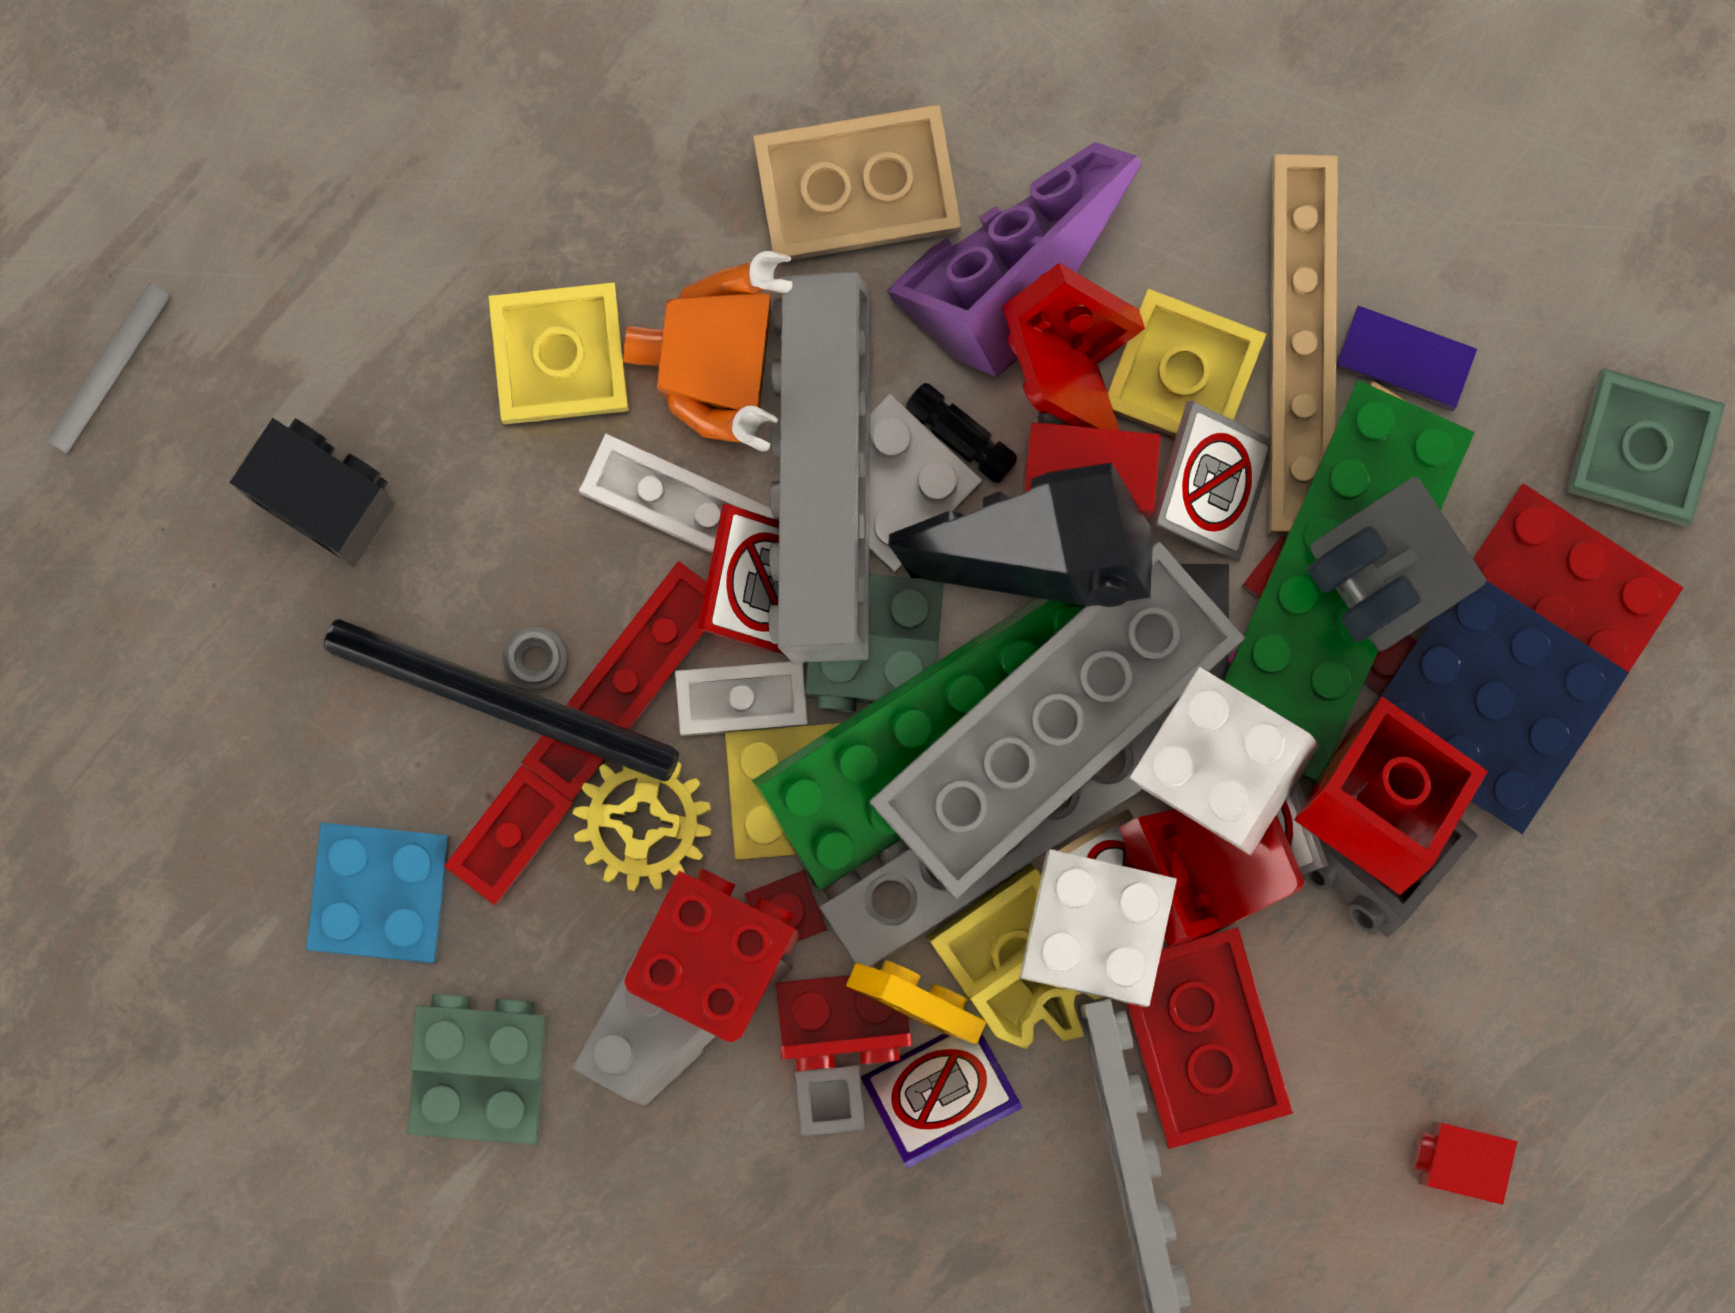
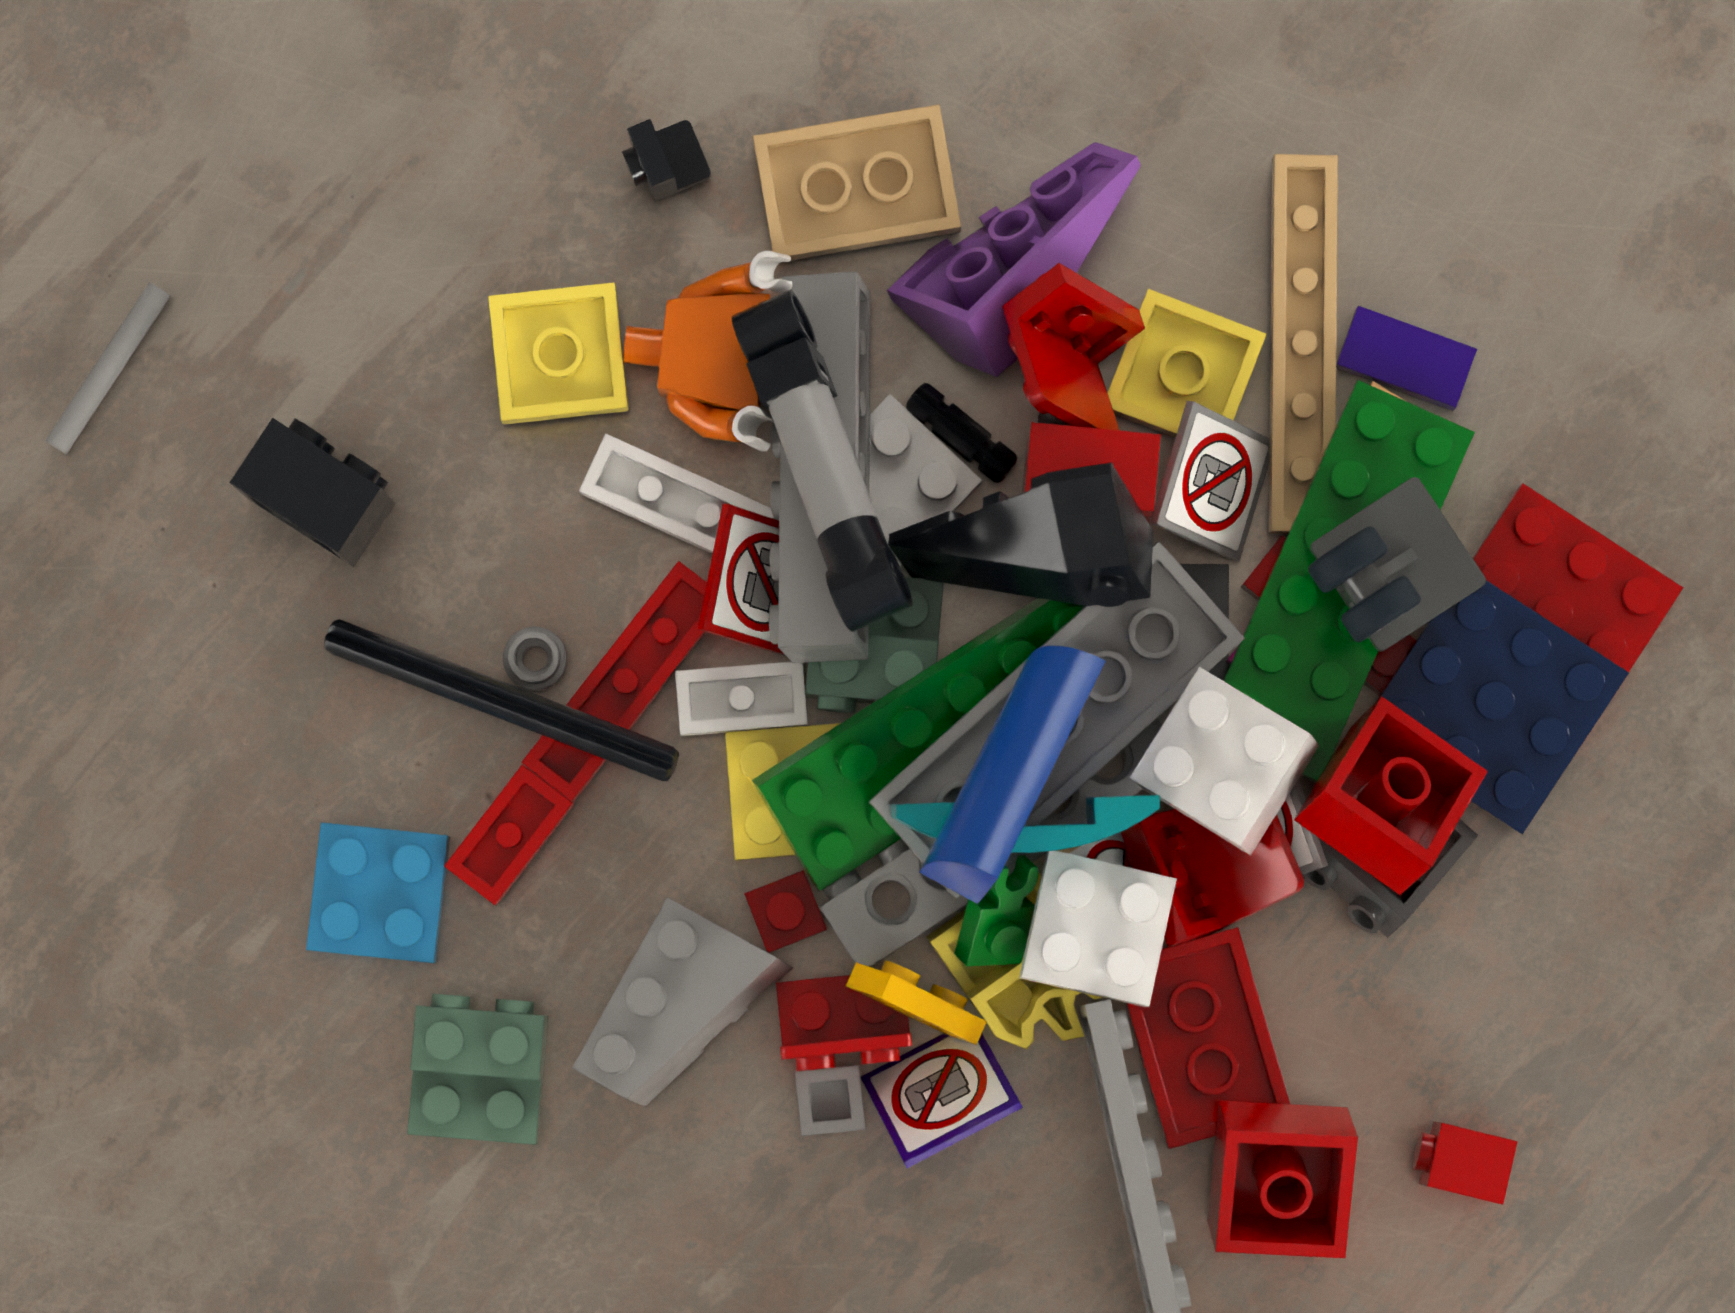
(639, 851): light yellow gear -> none
(665, 158): none -> black bracket
(710, 954): red bracket -> none
(800, 395): none -> black piece
(1000, 923): none -> green plate
(1011, 770): none -> blue brick
(1103, 814): none -> teal slope
(1282, 1179): none -> red brick
(1645, 447): sand green plate -> none

